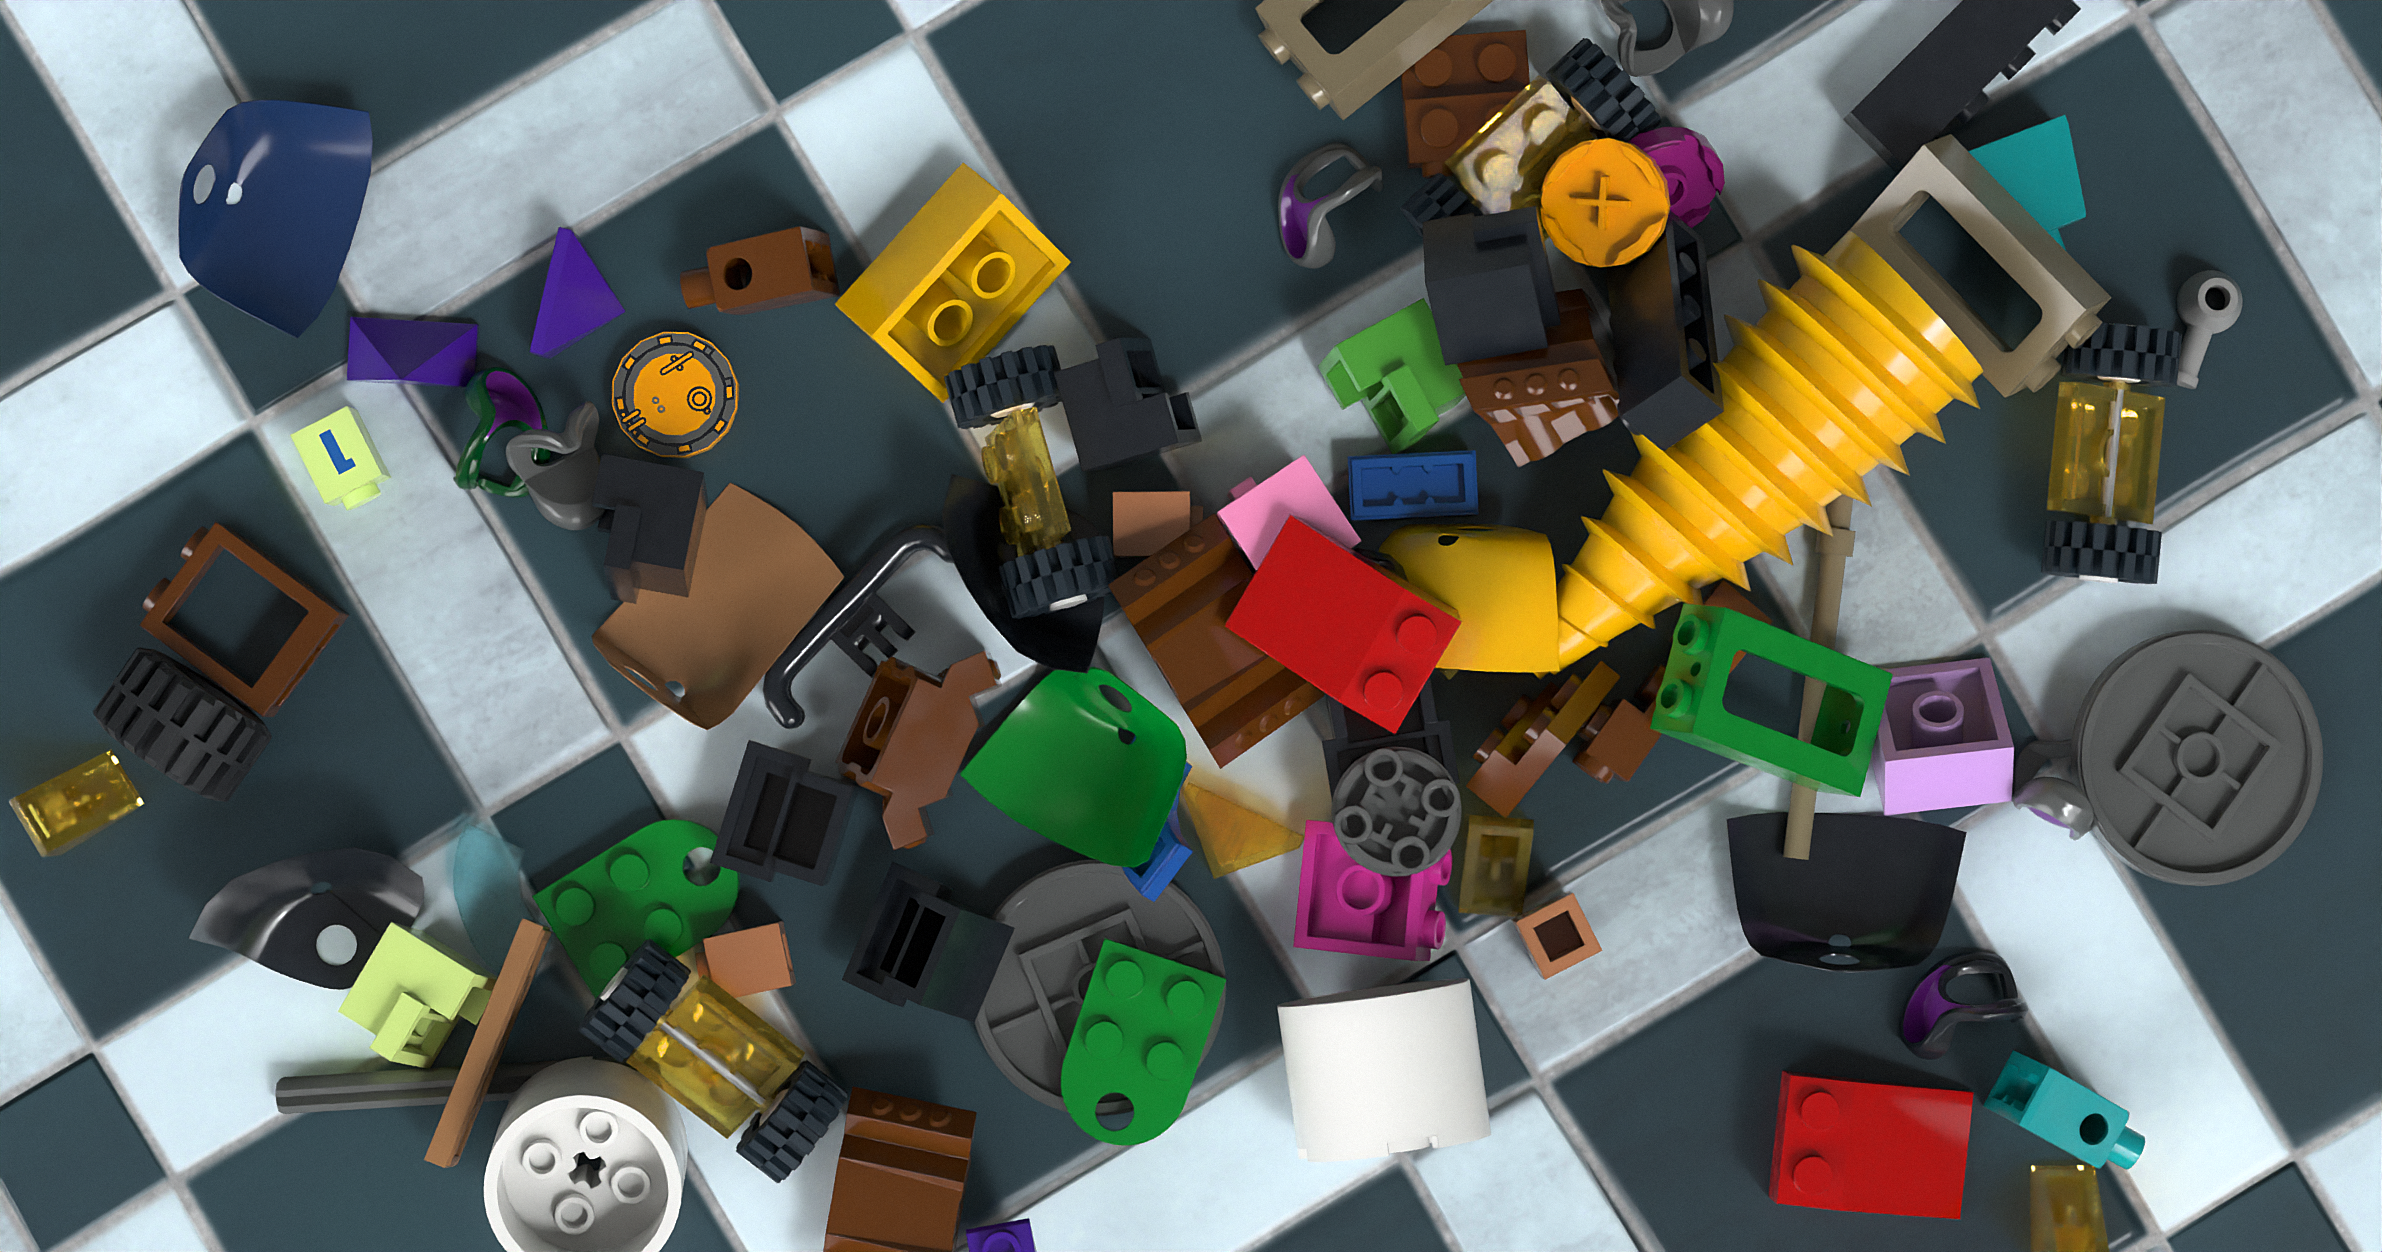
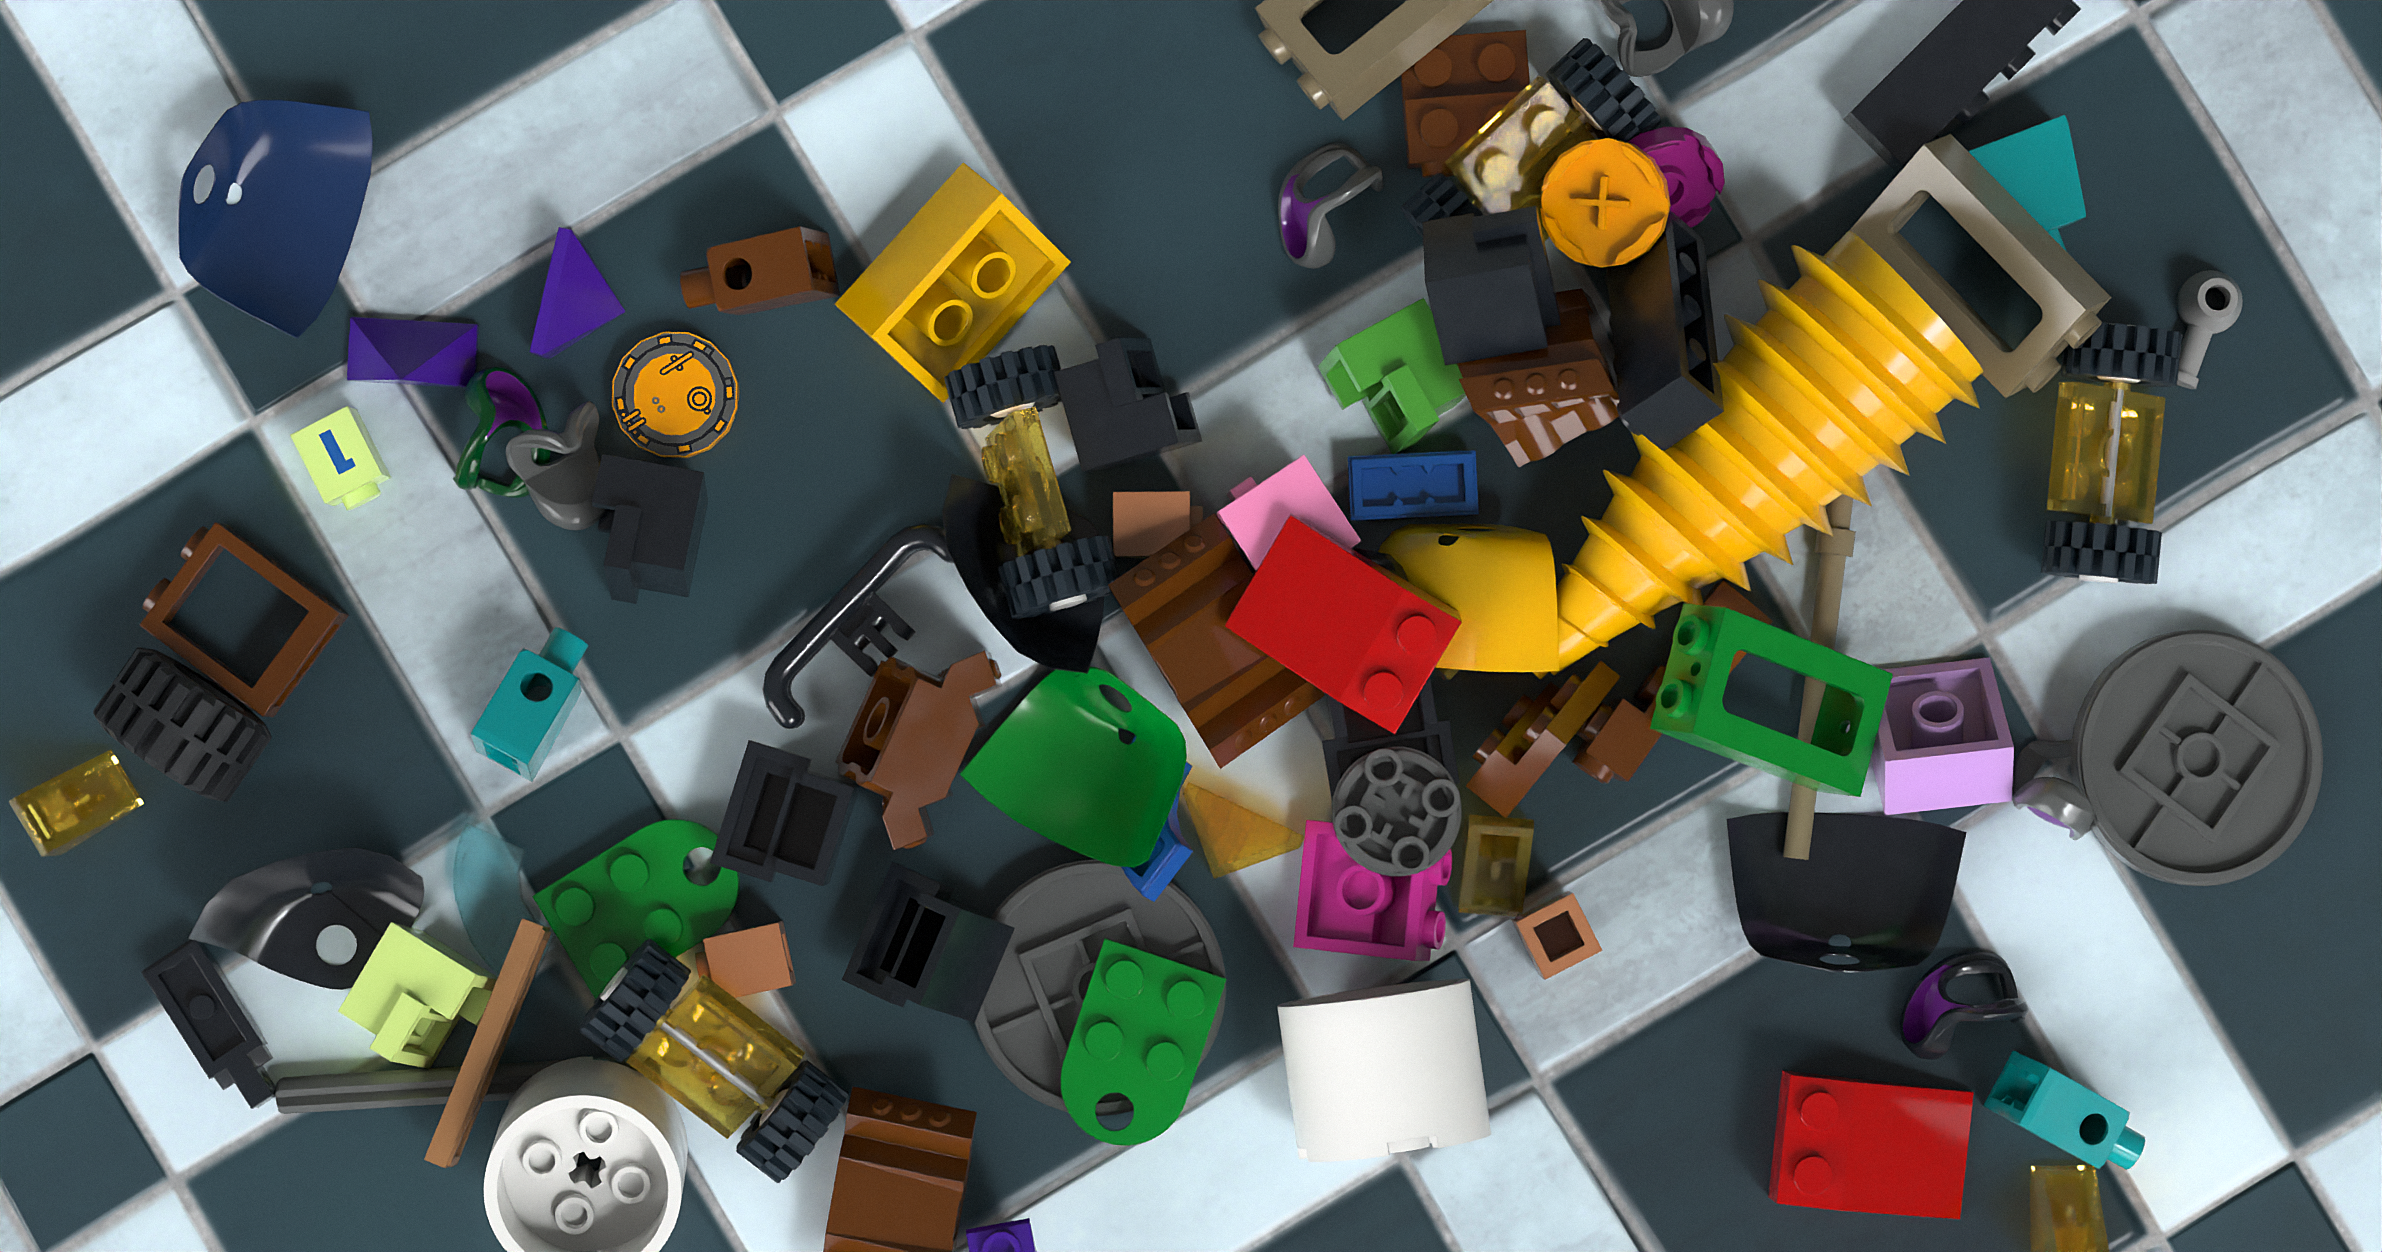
(212, 1020): none -> black hinge
(523, 731): none -> teal torso
(746, 602): medium nougat piece -> none

